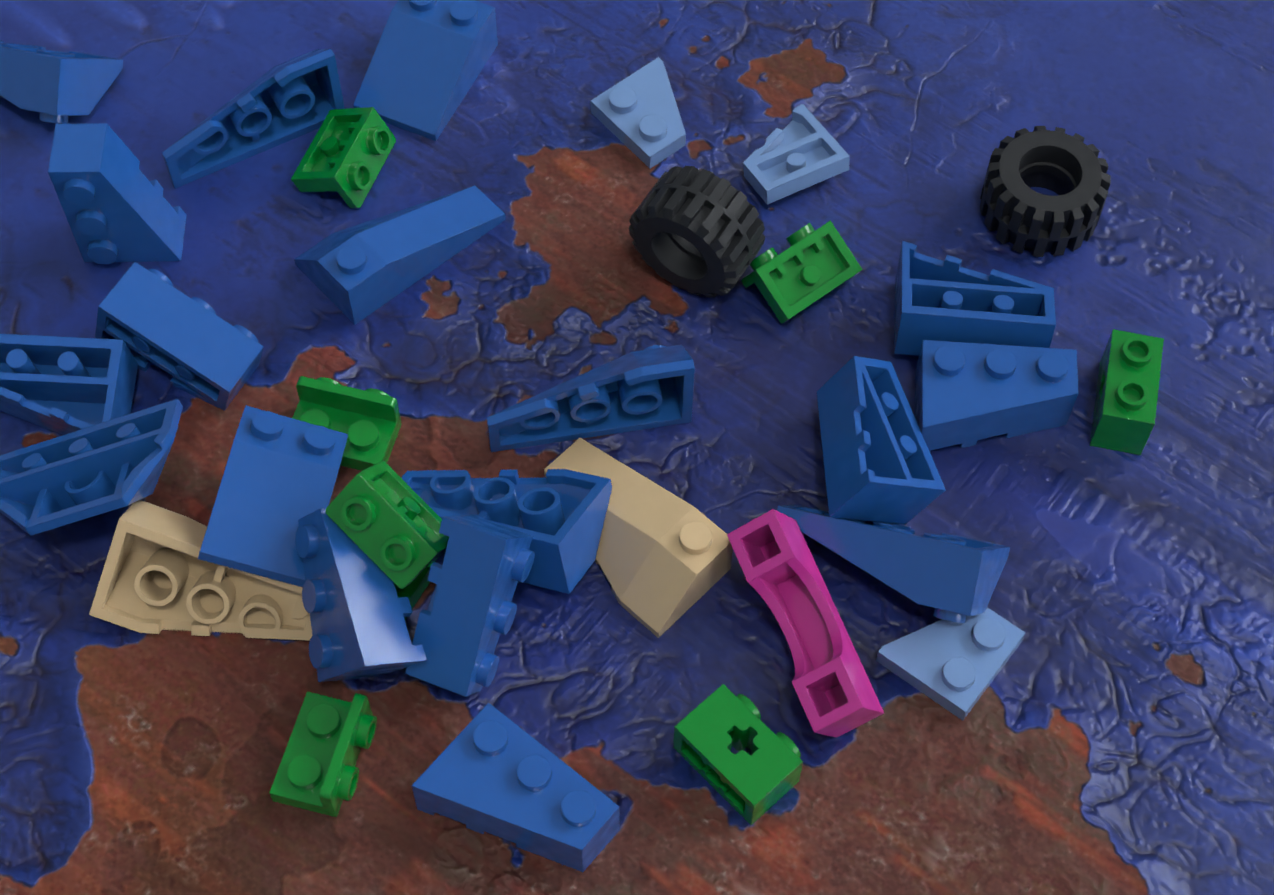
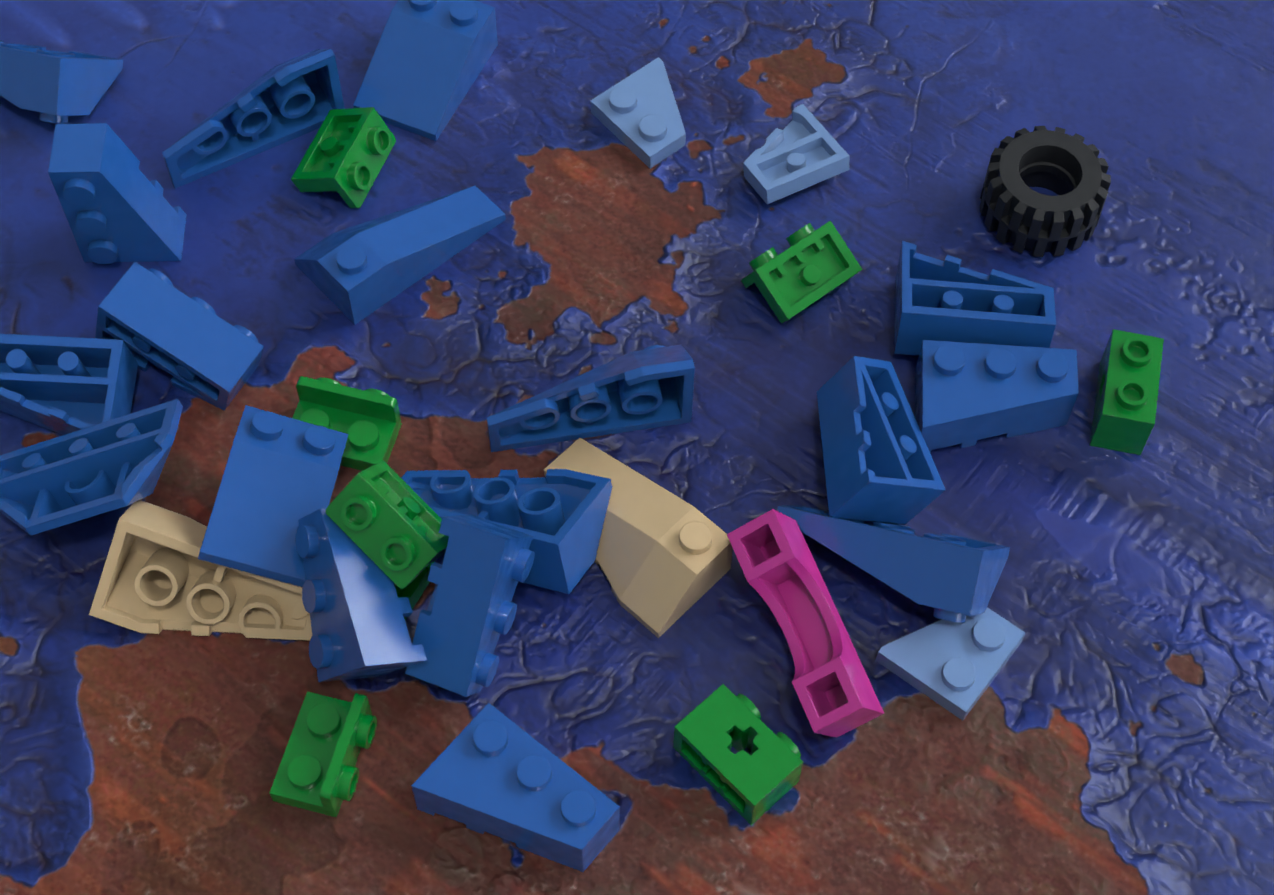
(697, 231): black tyre -> none

